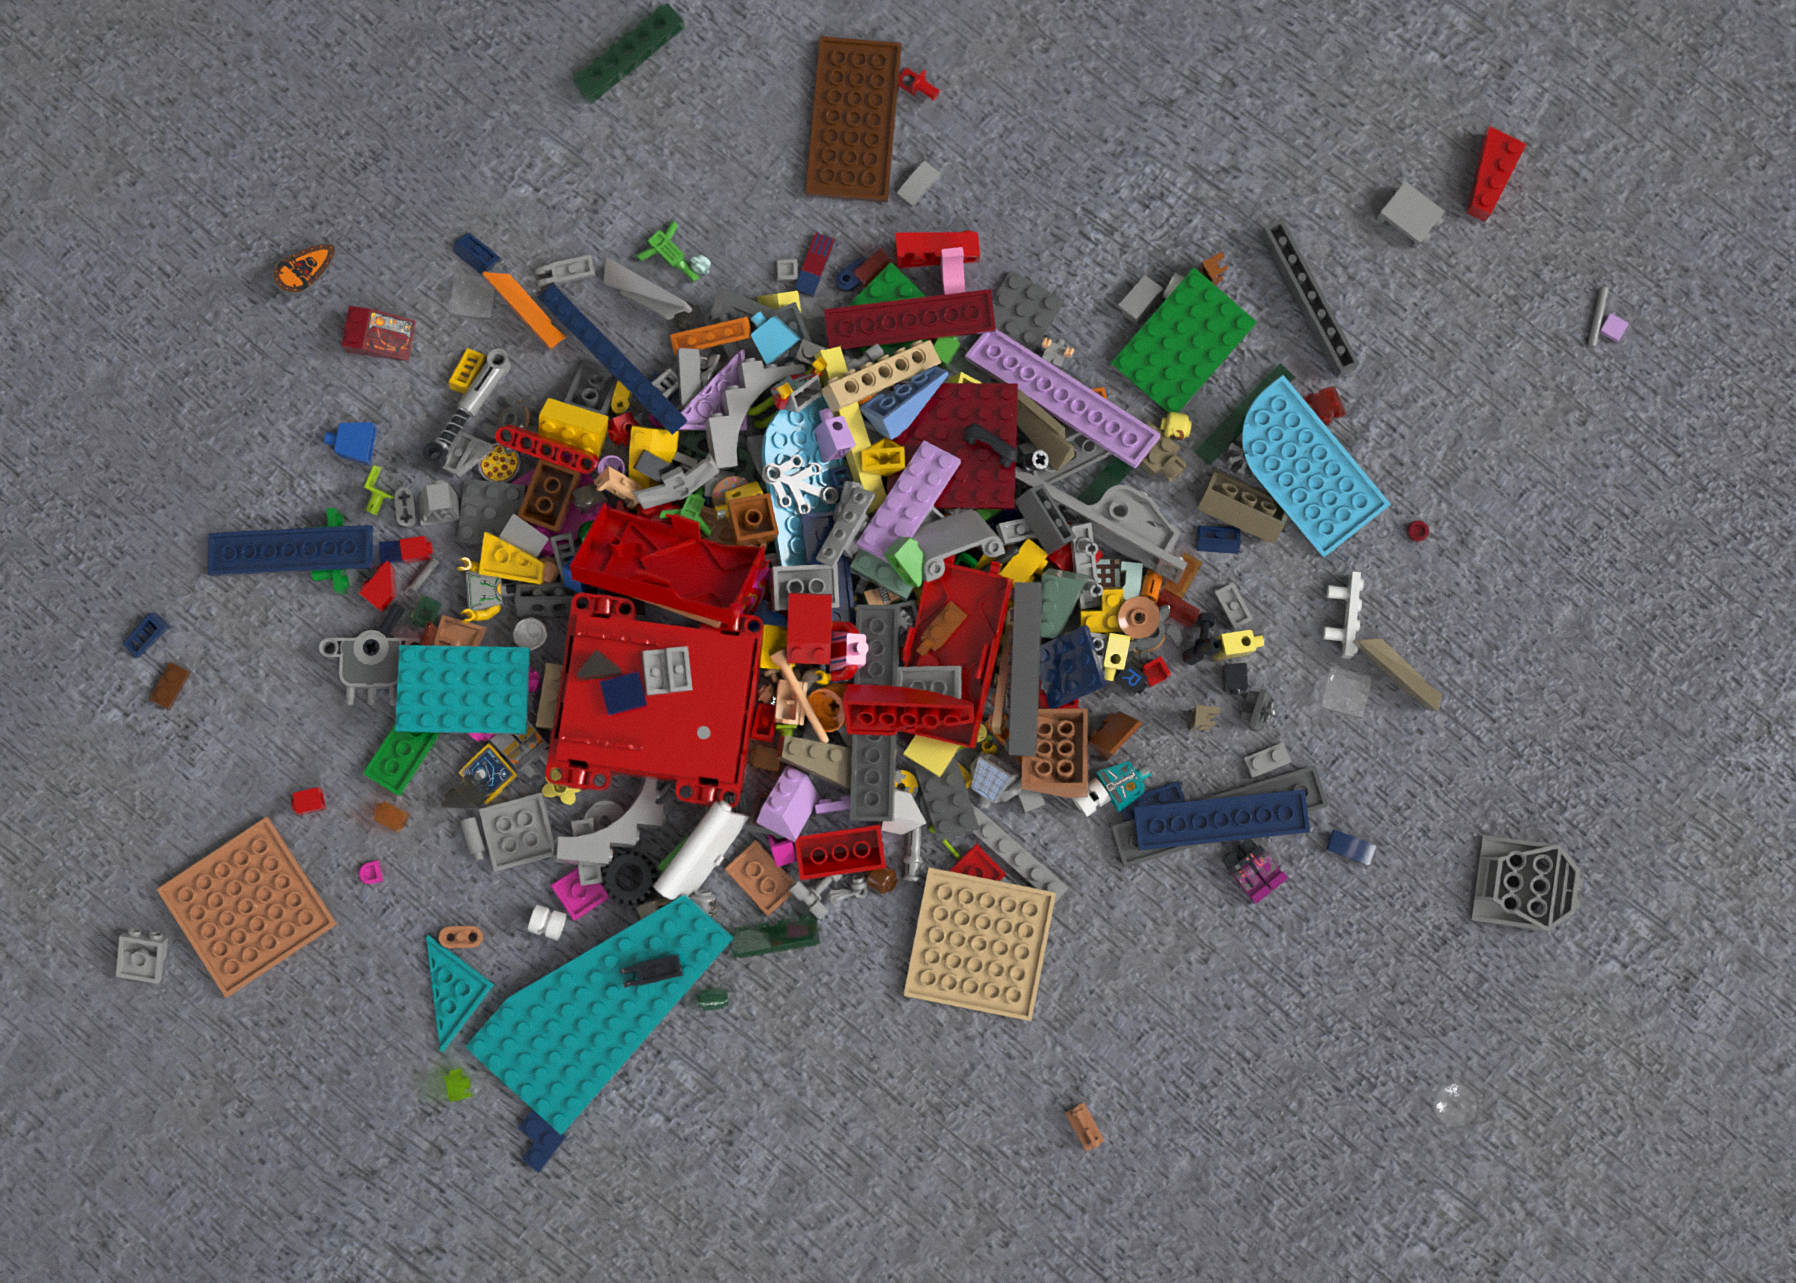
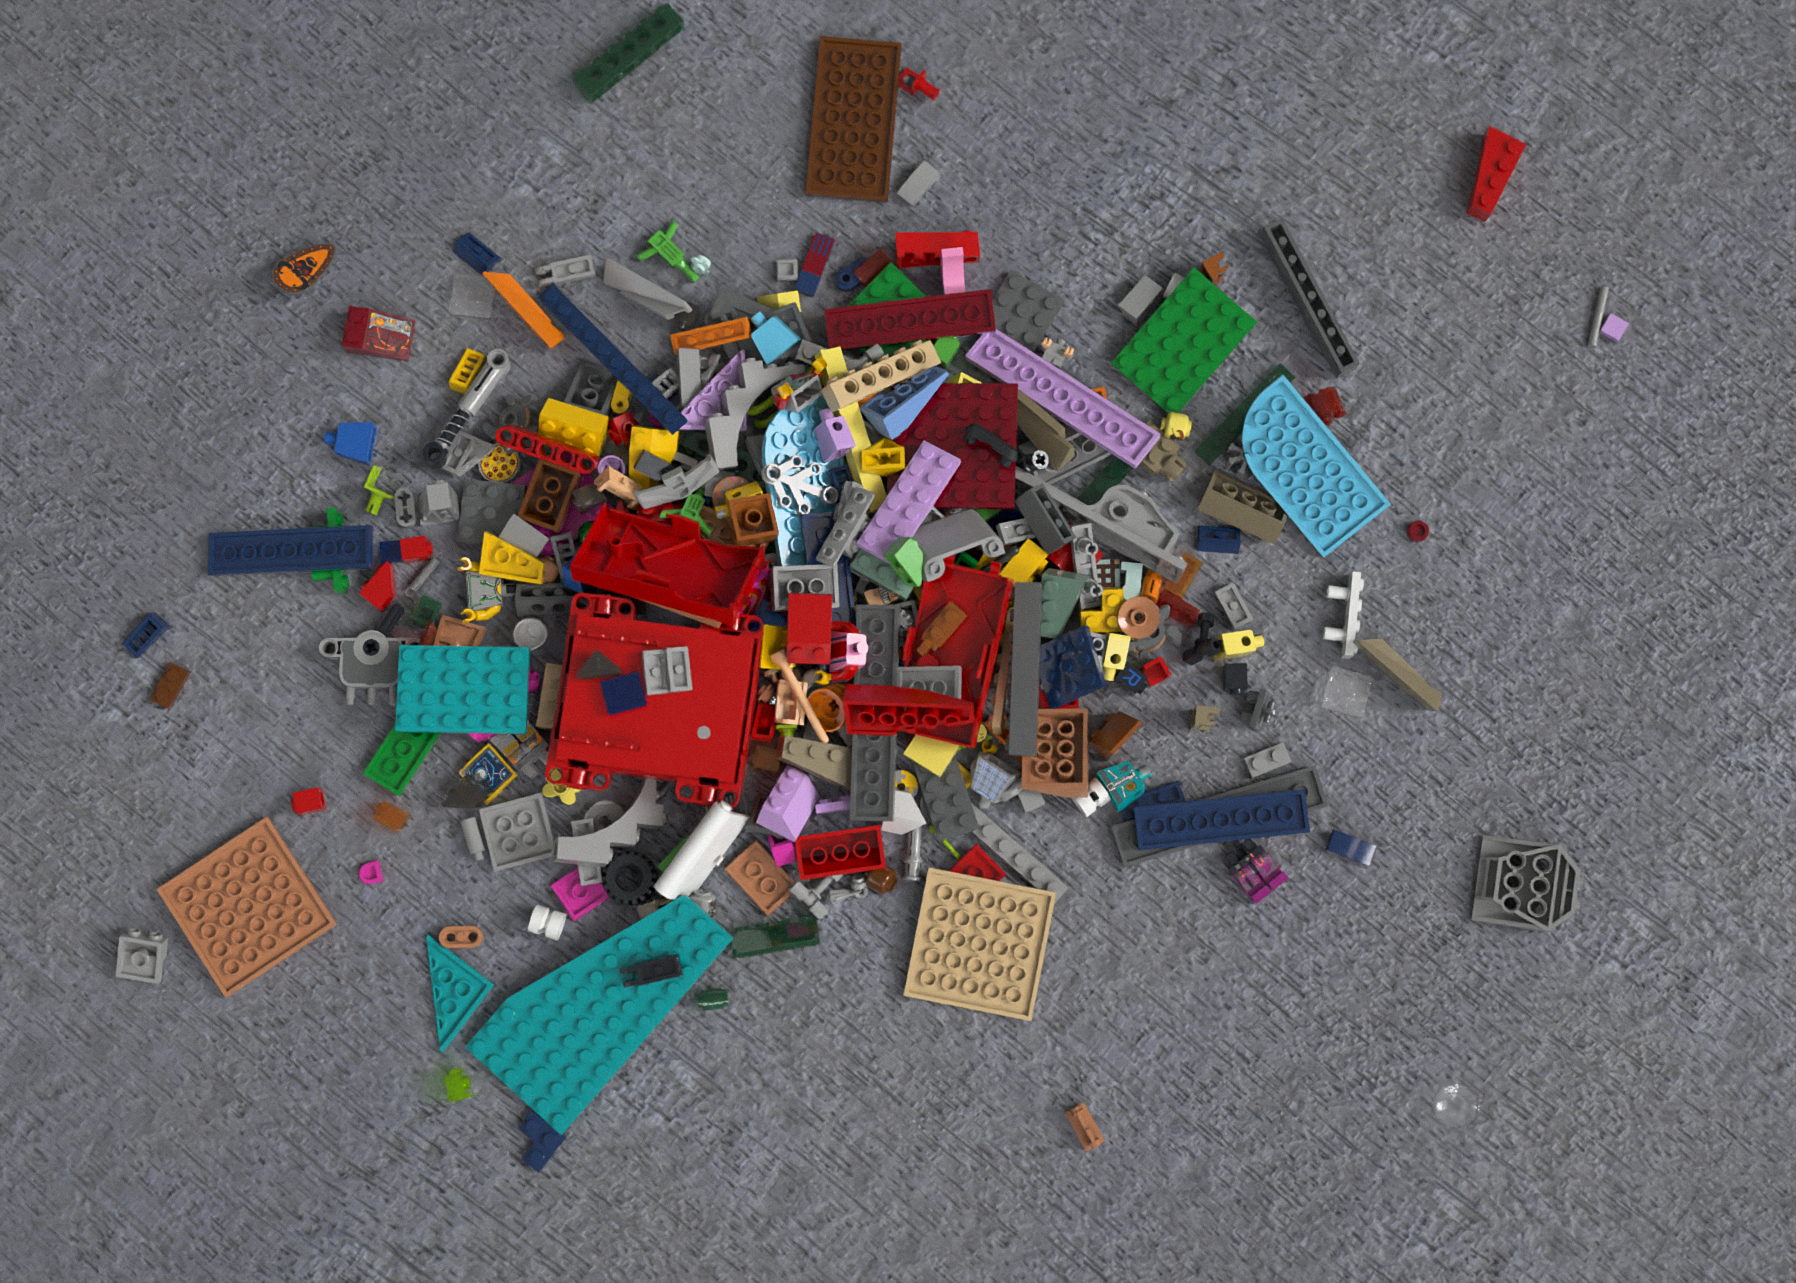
(1412, 214): light grey panel -> none

